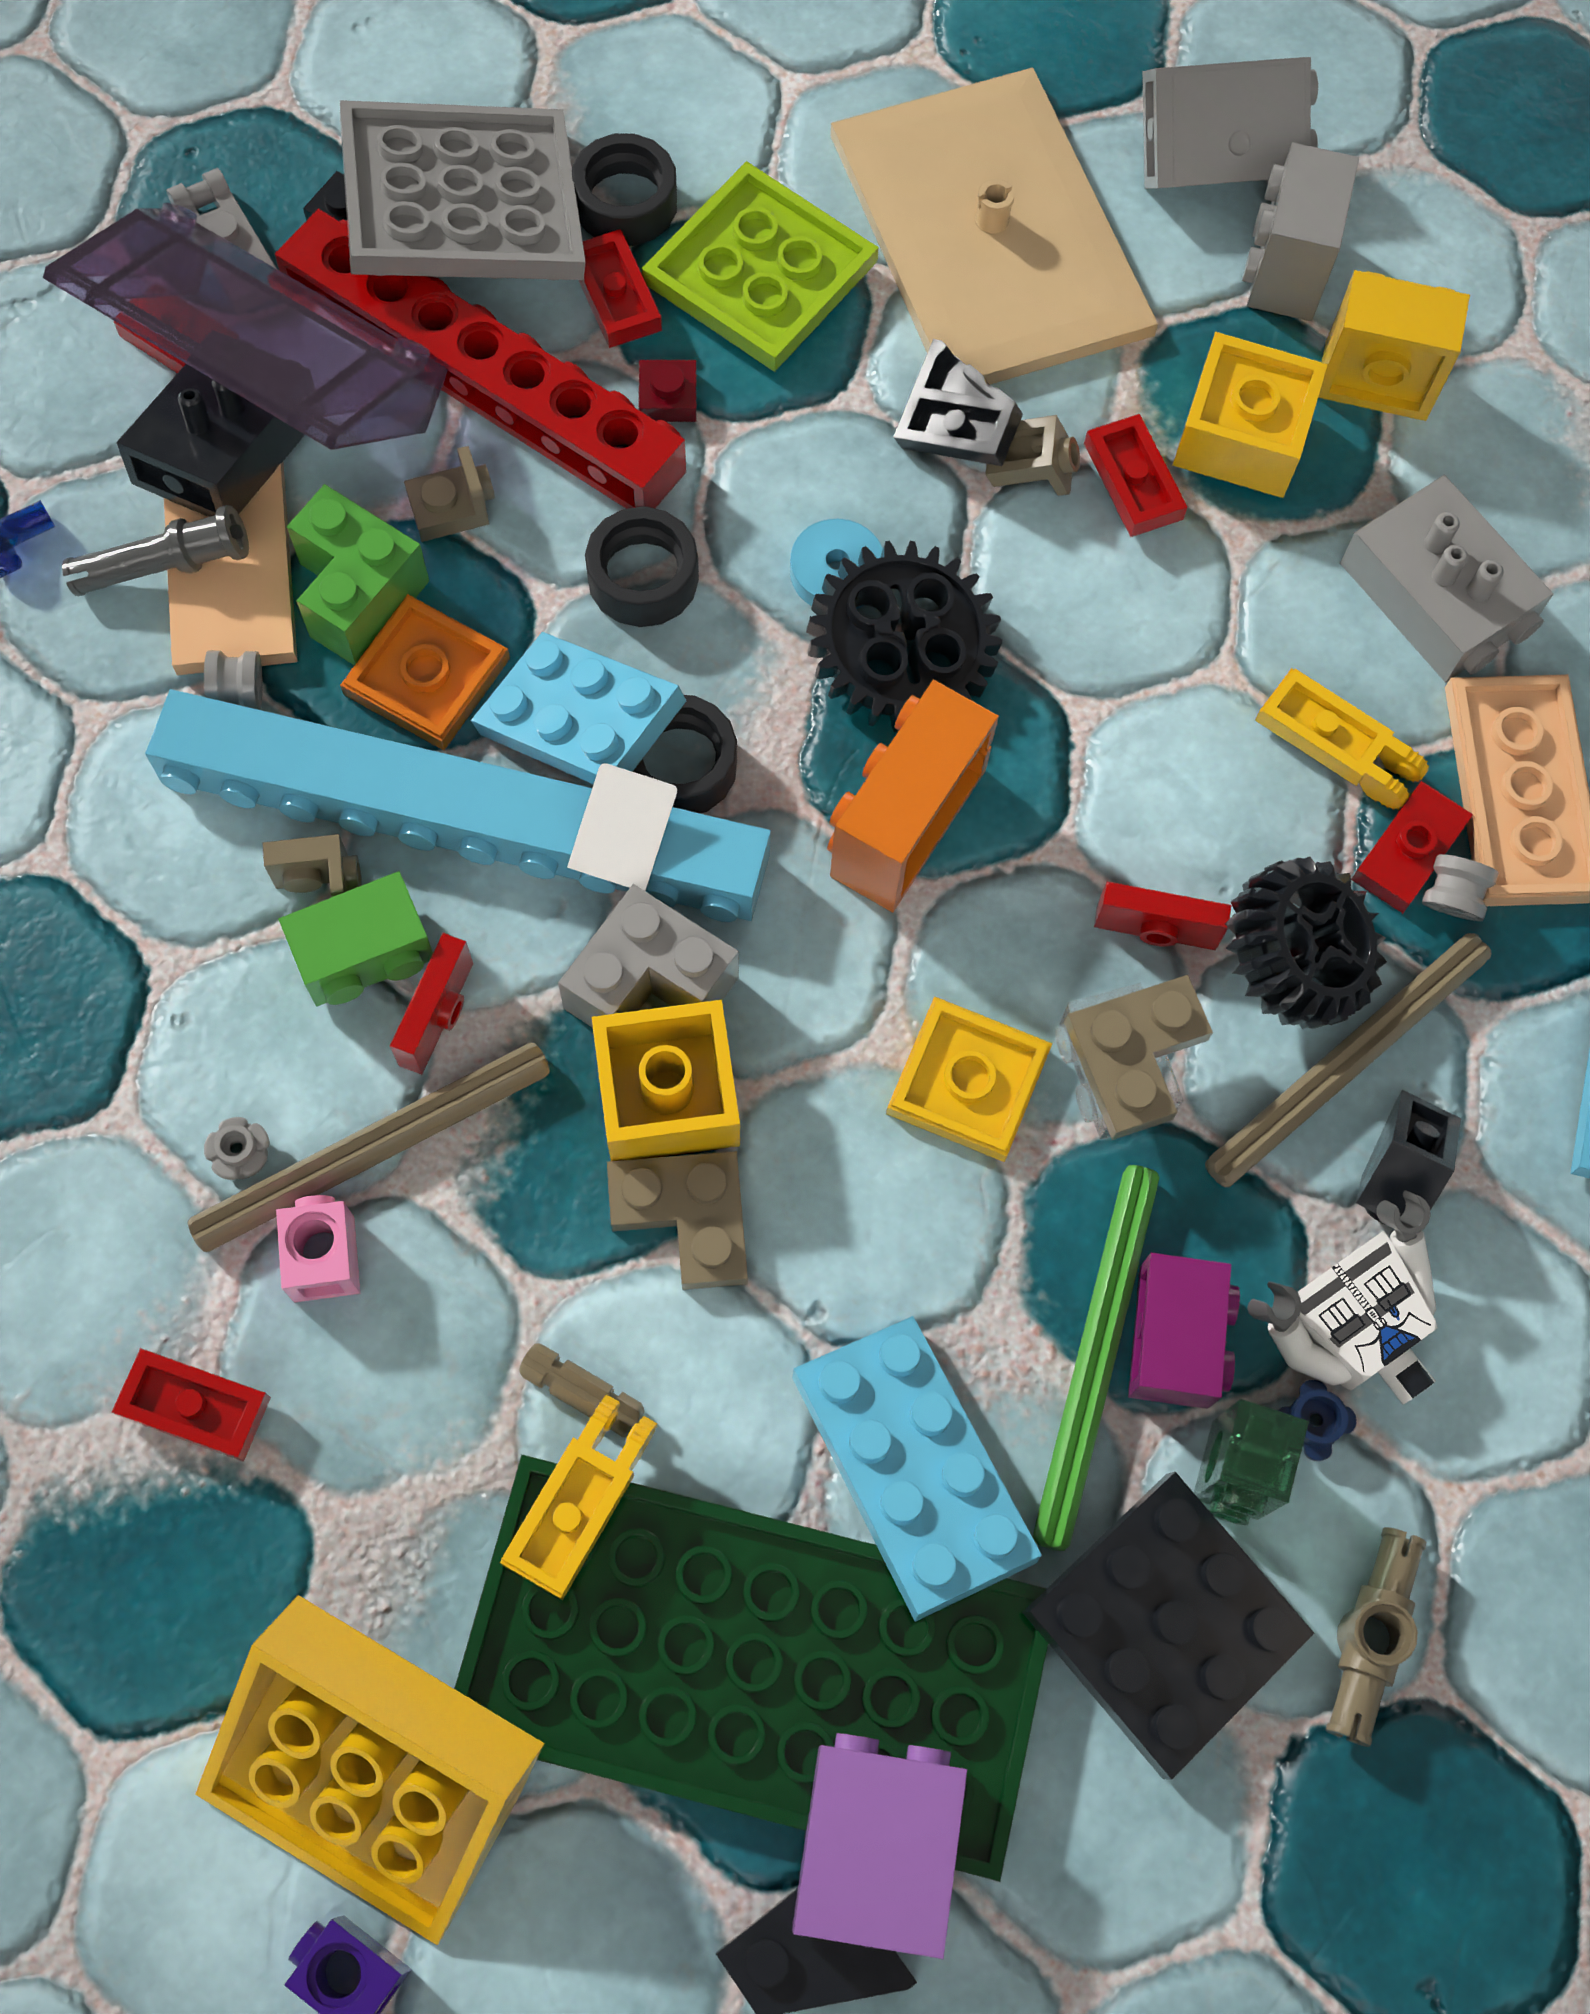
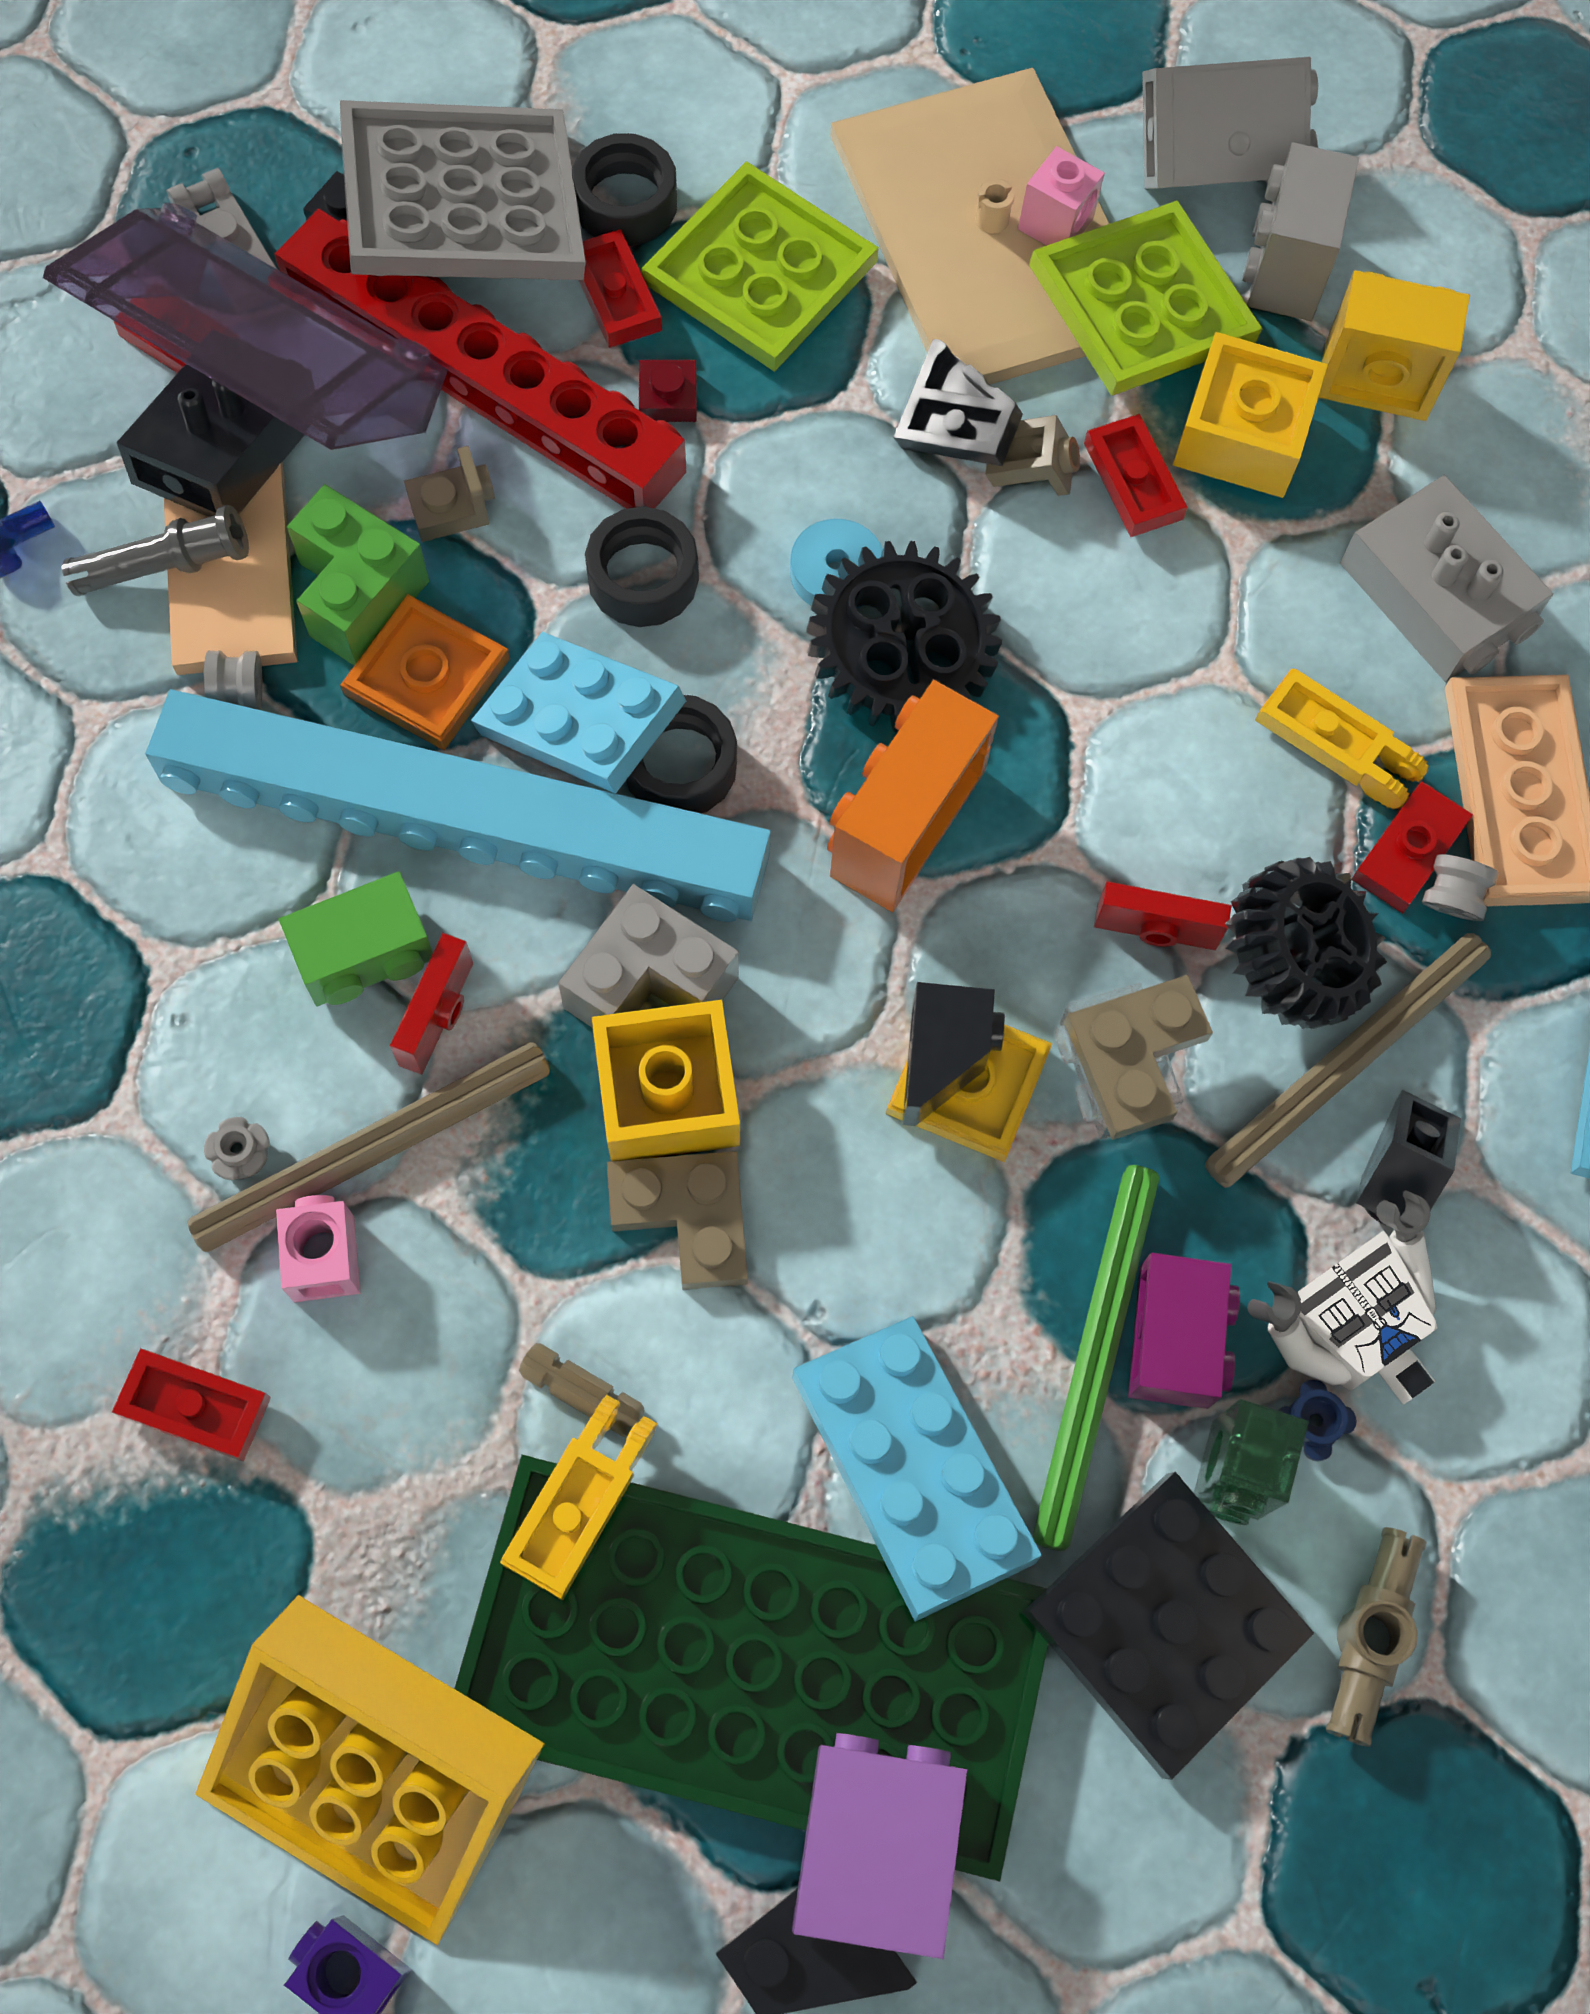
(309, 862): dark tan bracket -> none
(622, 826): white sticker -> none
(948, 1044): none -> black slope
(1060, 198): none -> bright pink brick
(1142, 296): none -> lime plate

